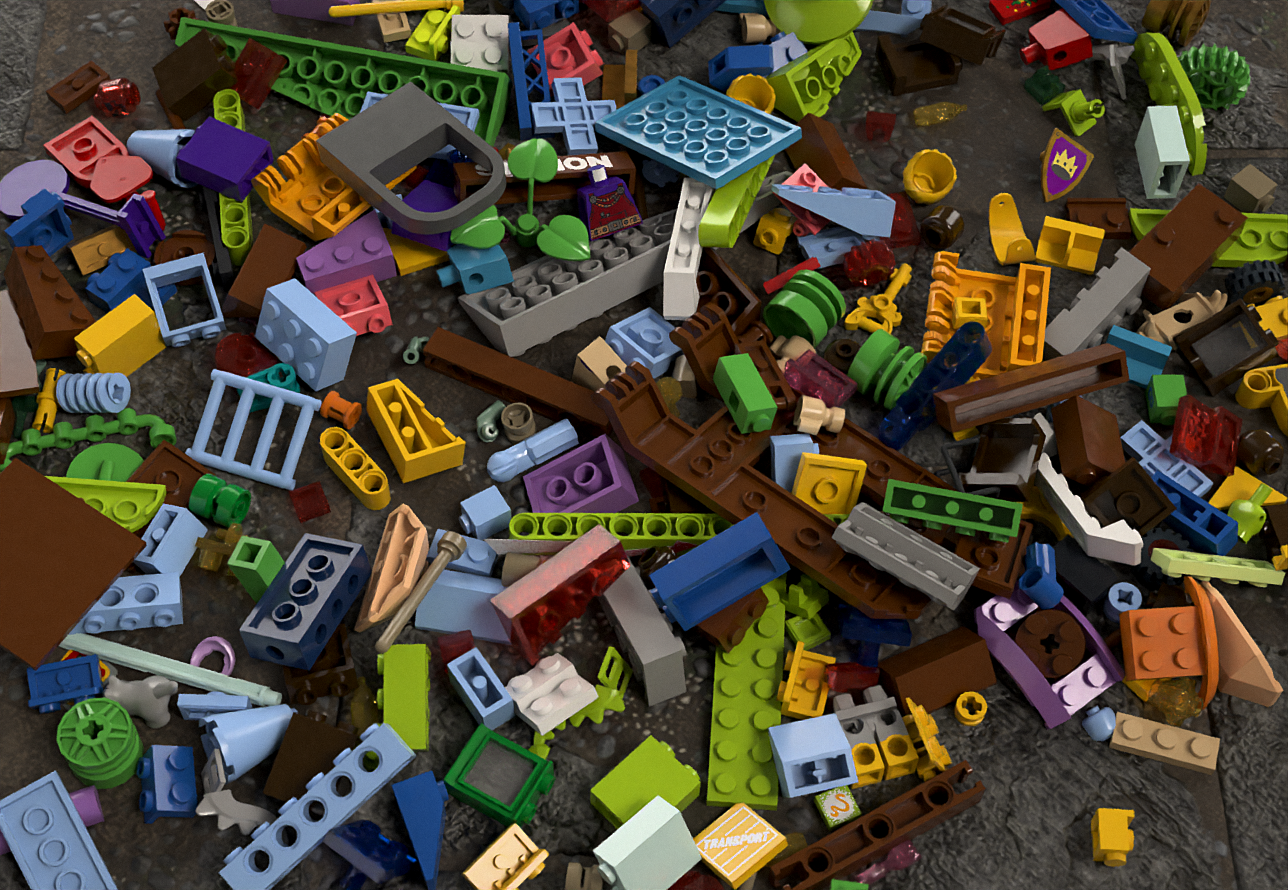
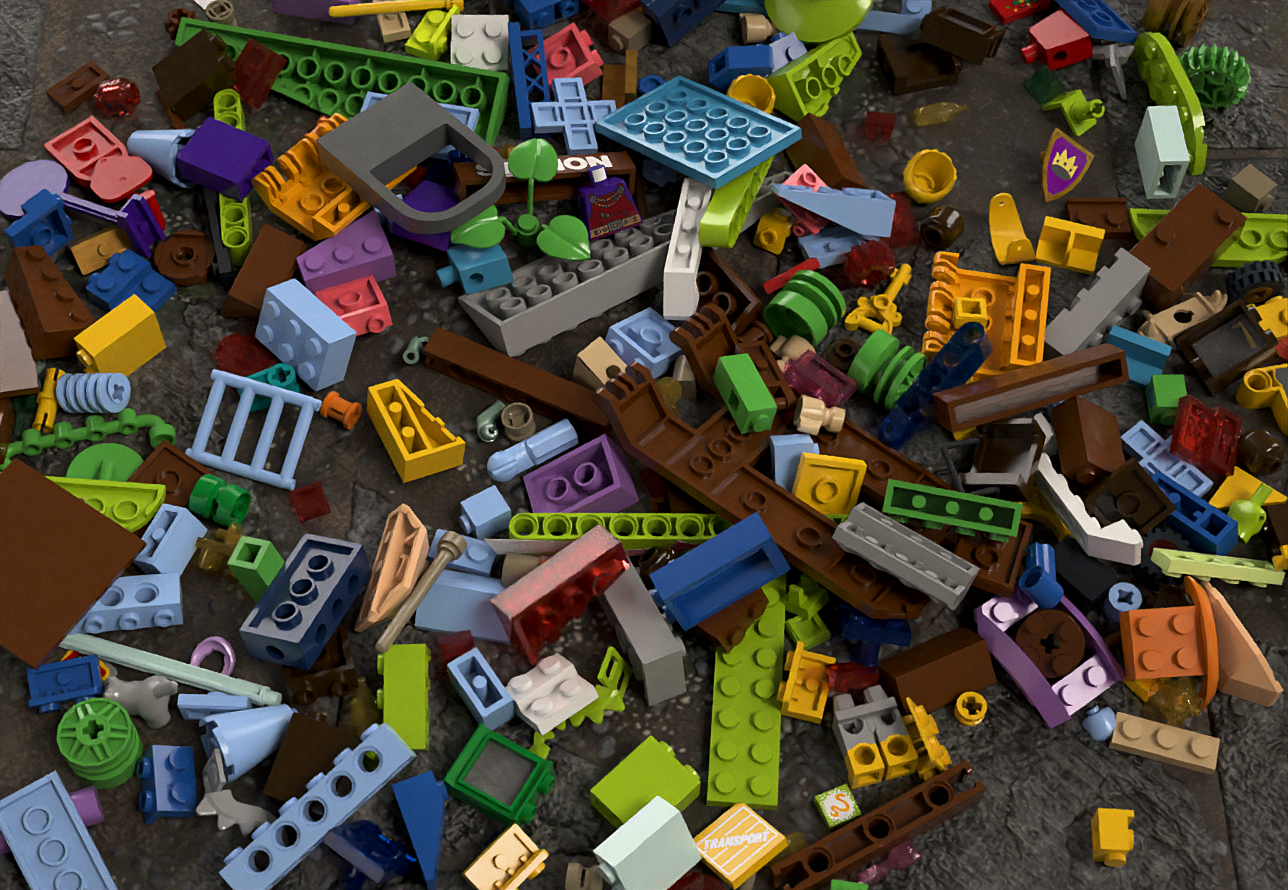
(178, 271): light blue window -> none
(359, 480): yellow beam -> none
(412, 255): yellow tile -> none
(812, 756): light blue slope -> none

